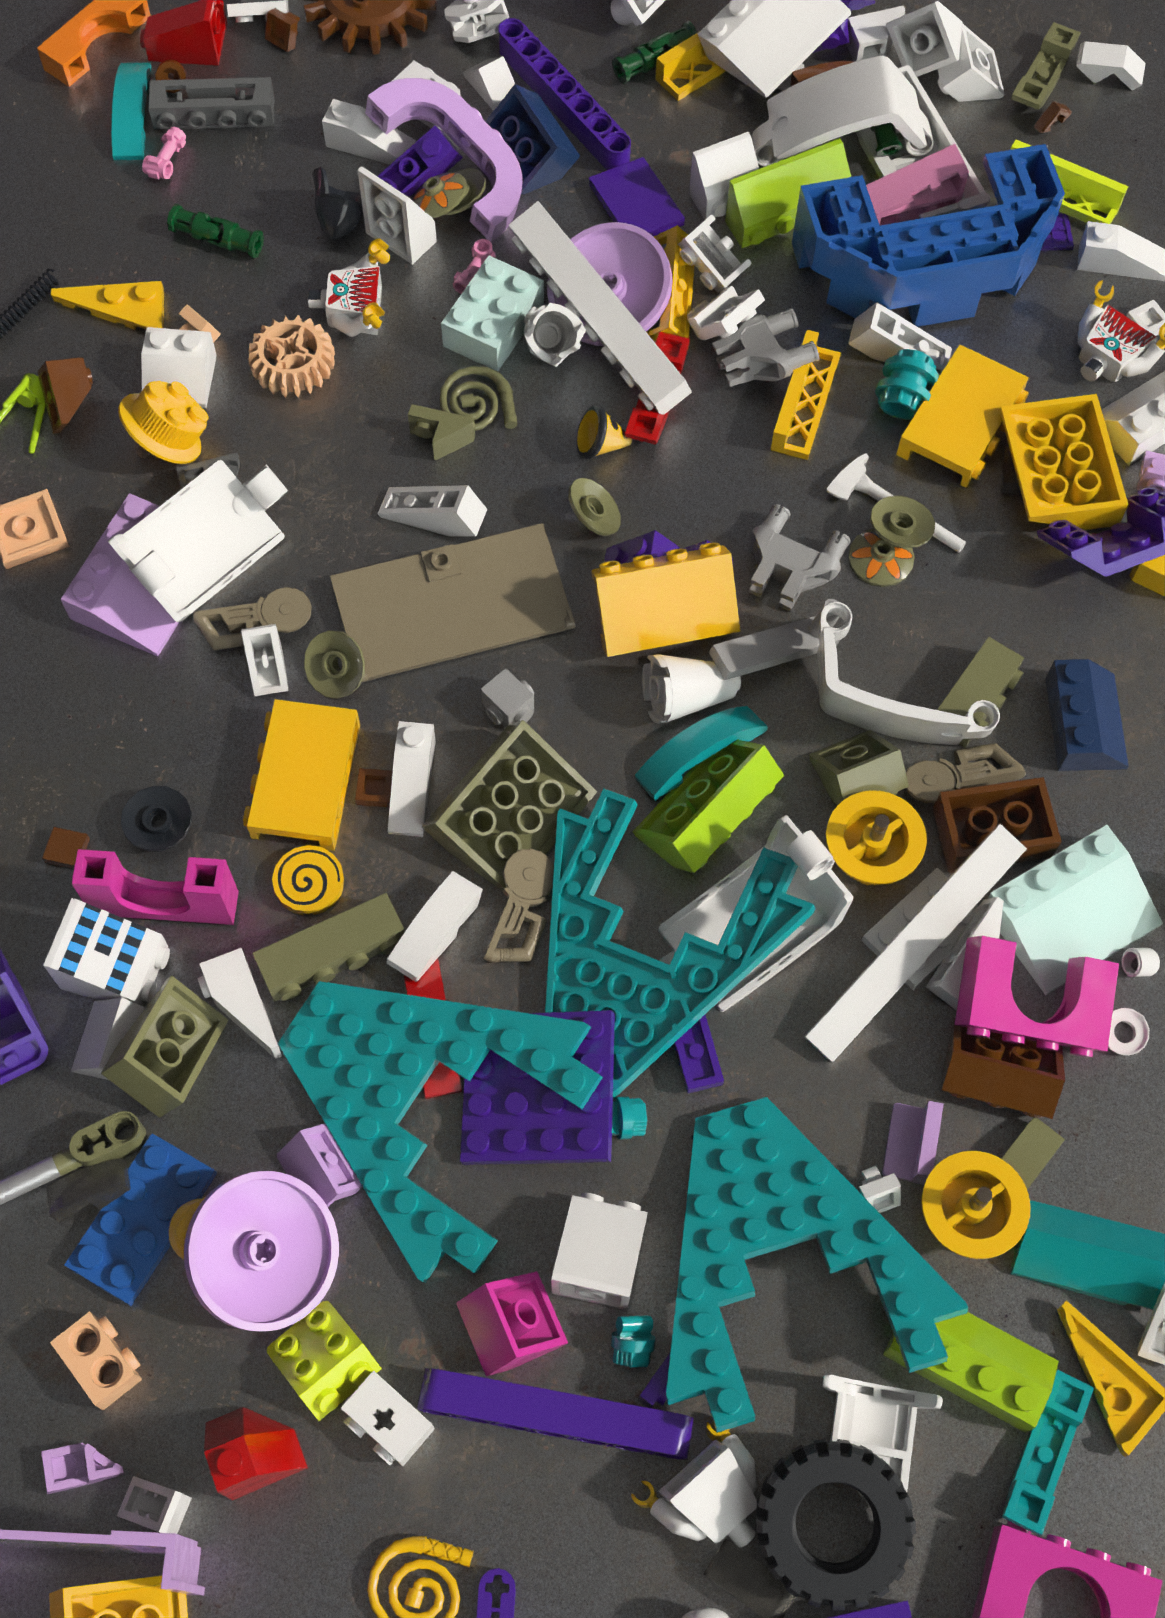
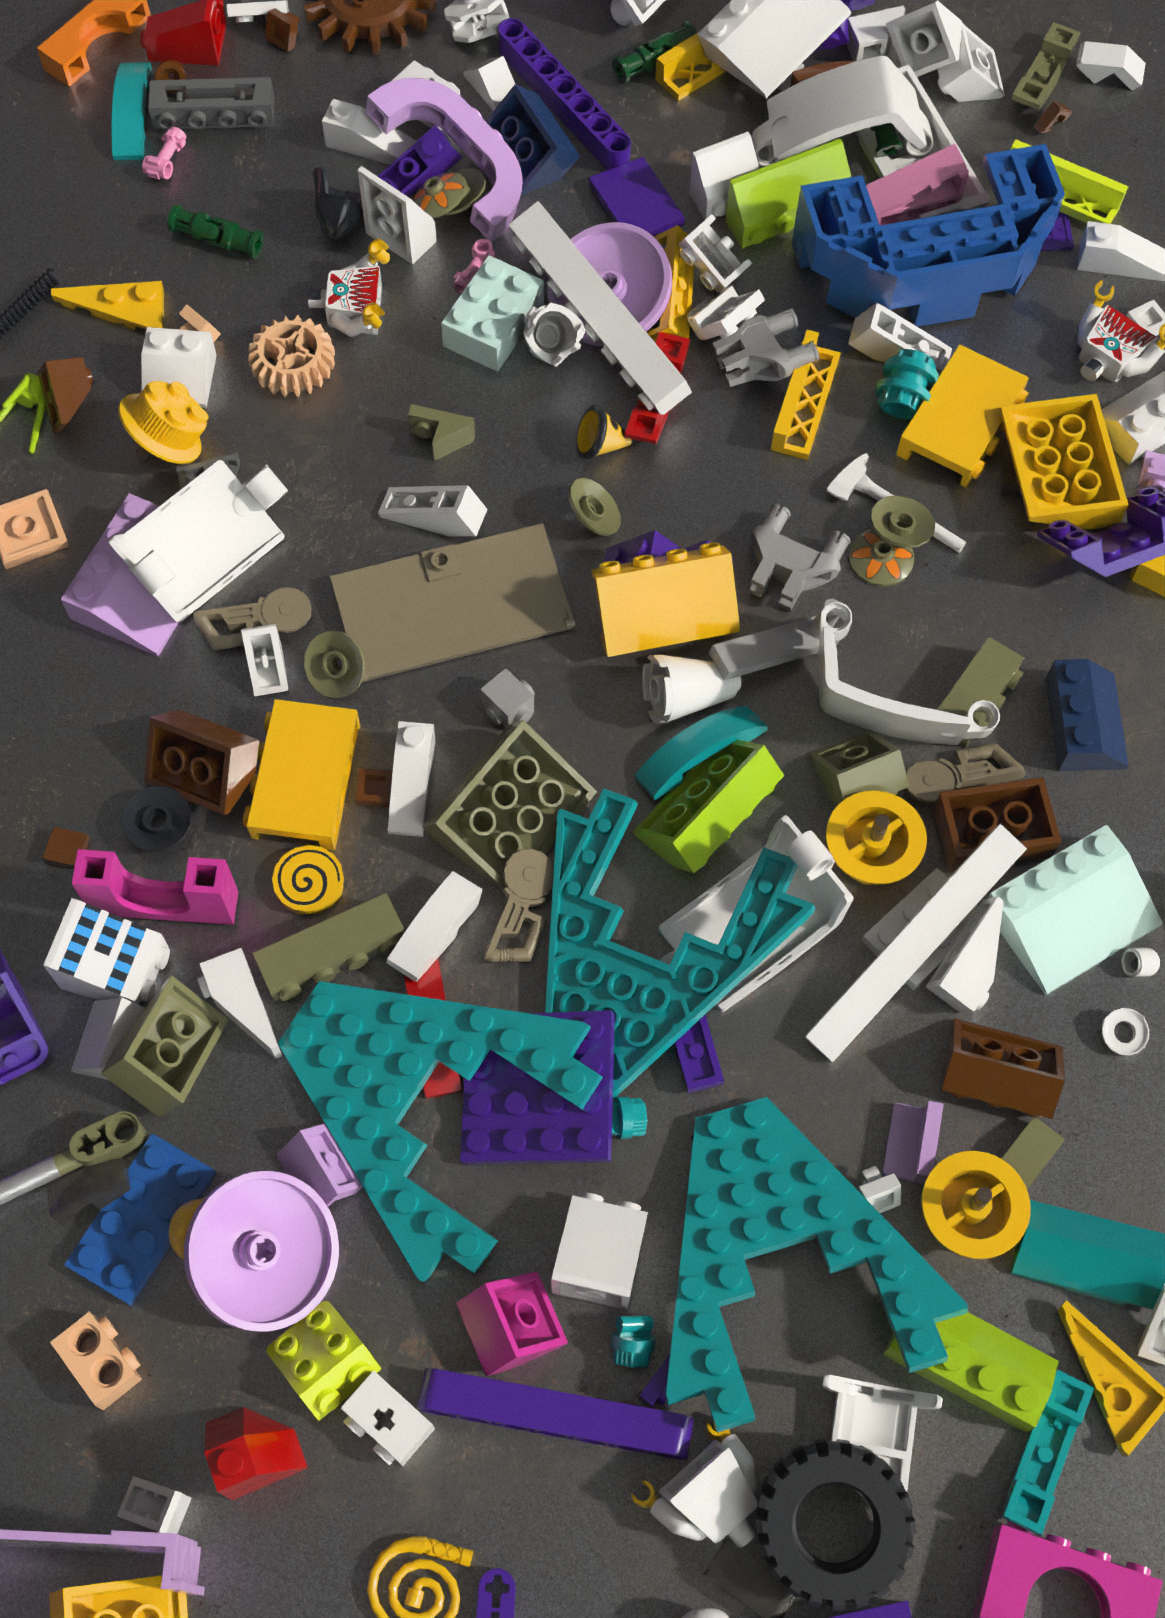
(76, 1467): lavender slope -> none
(199, 759): none -> reddish brown slope
(468, 400): olive piece -> none
(989, 1006): dark pink arch -> none

